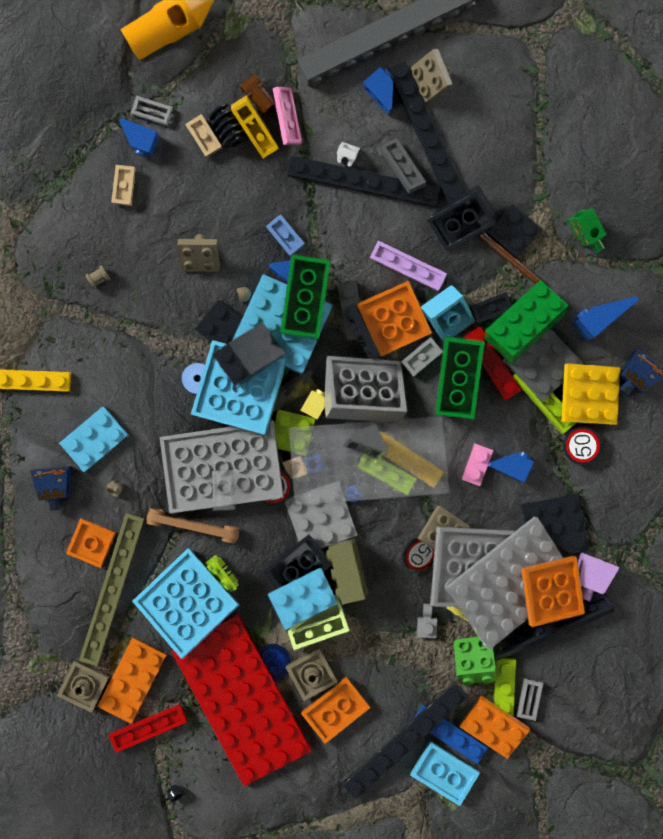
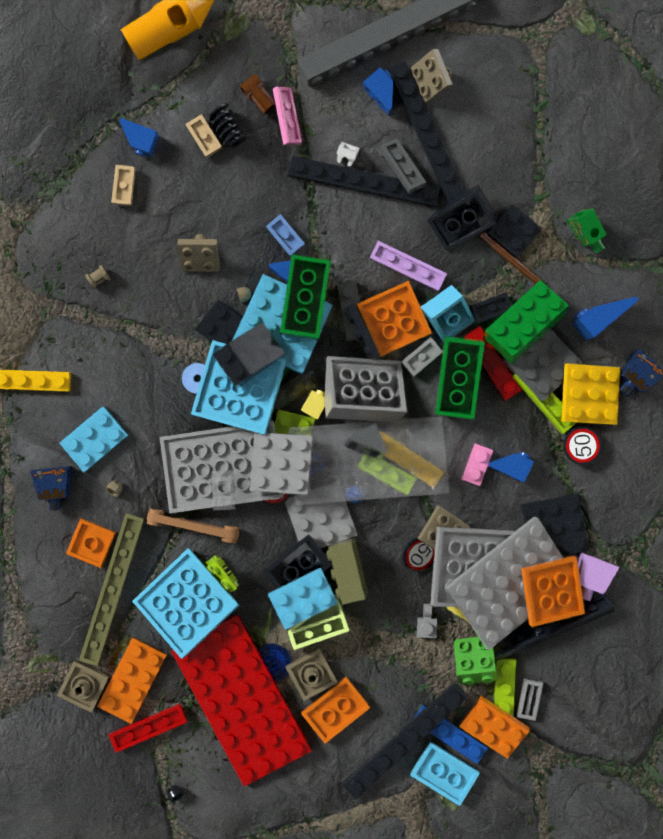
(167, 116): light grey tile -> none
(254, 126): yellow slope -> none
(281, 463): none -> light grey plate

